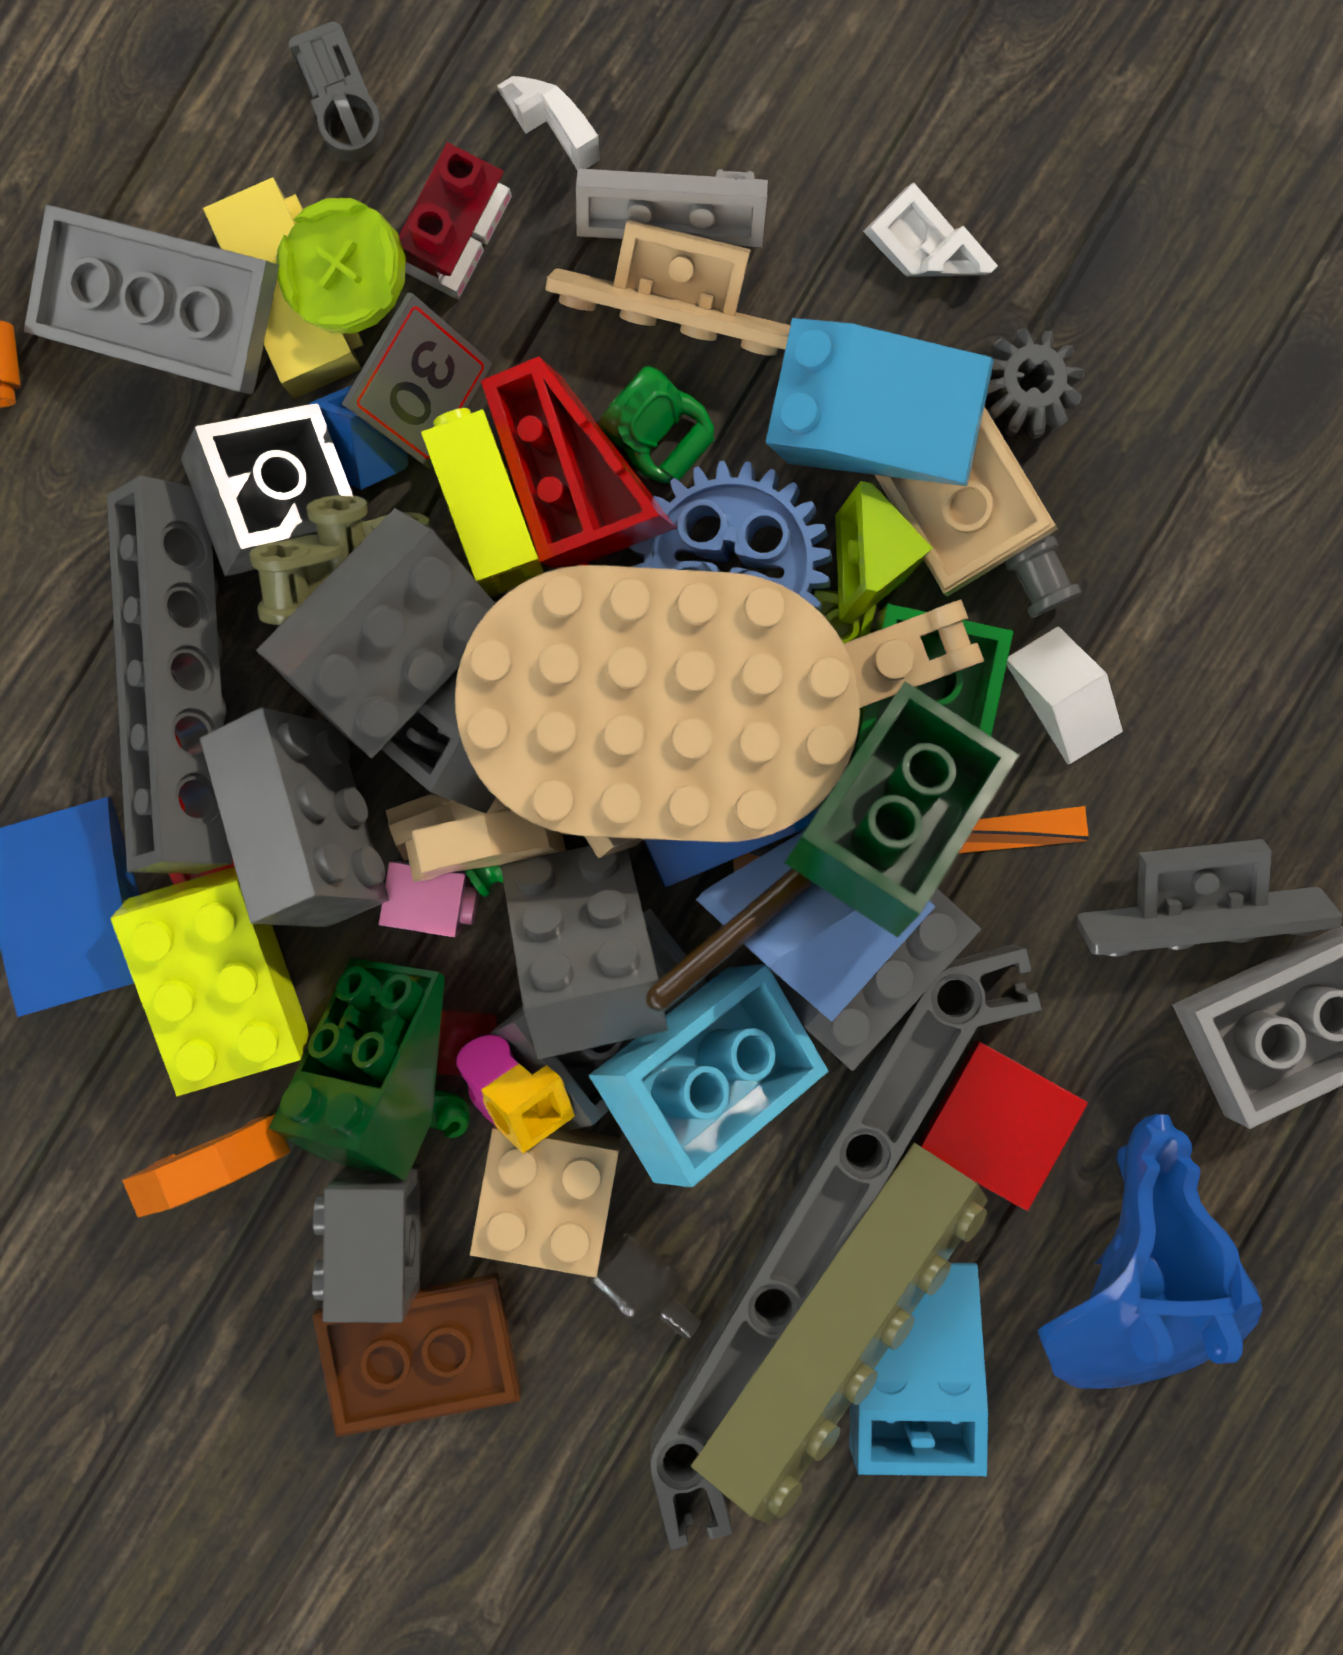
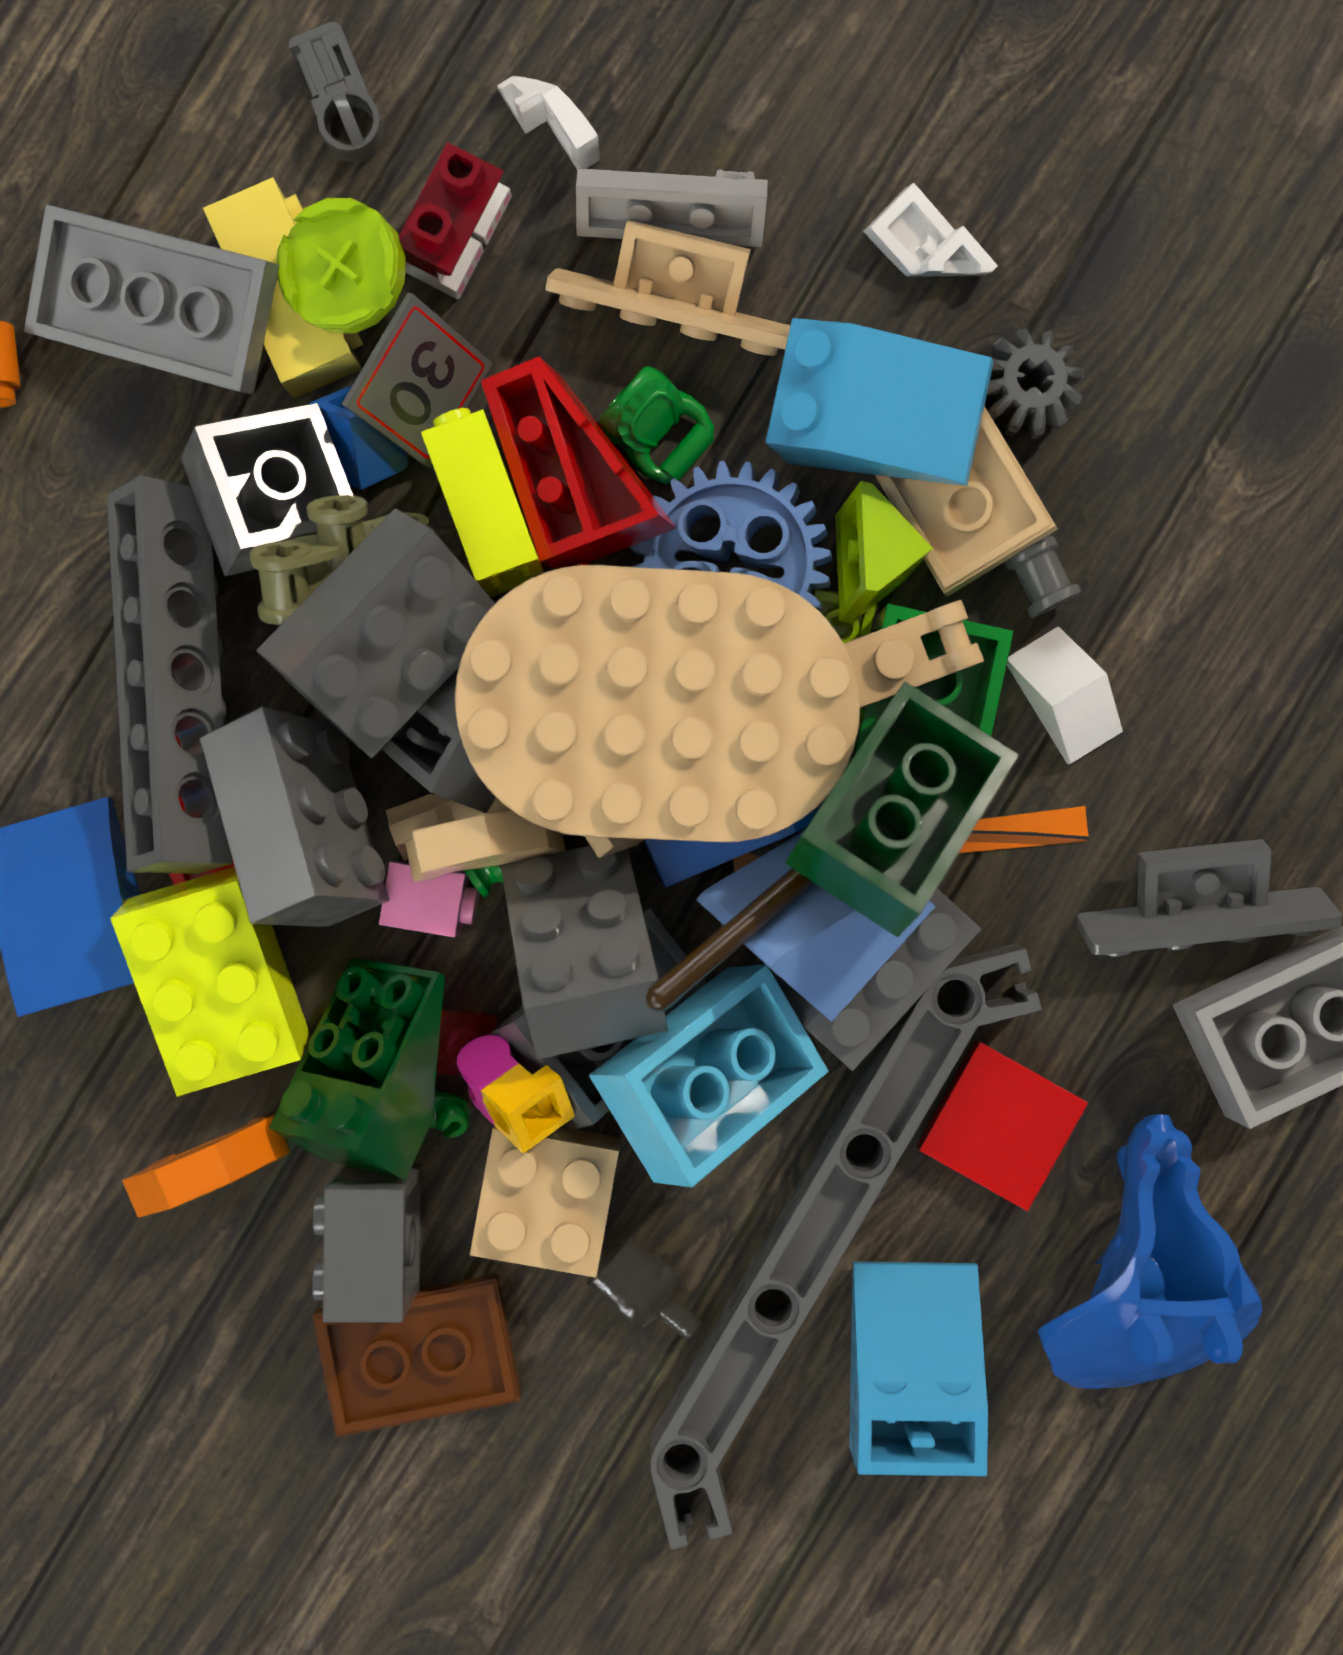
(841, 1335): olive brick -> none

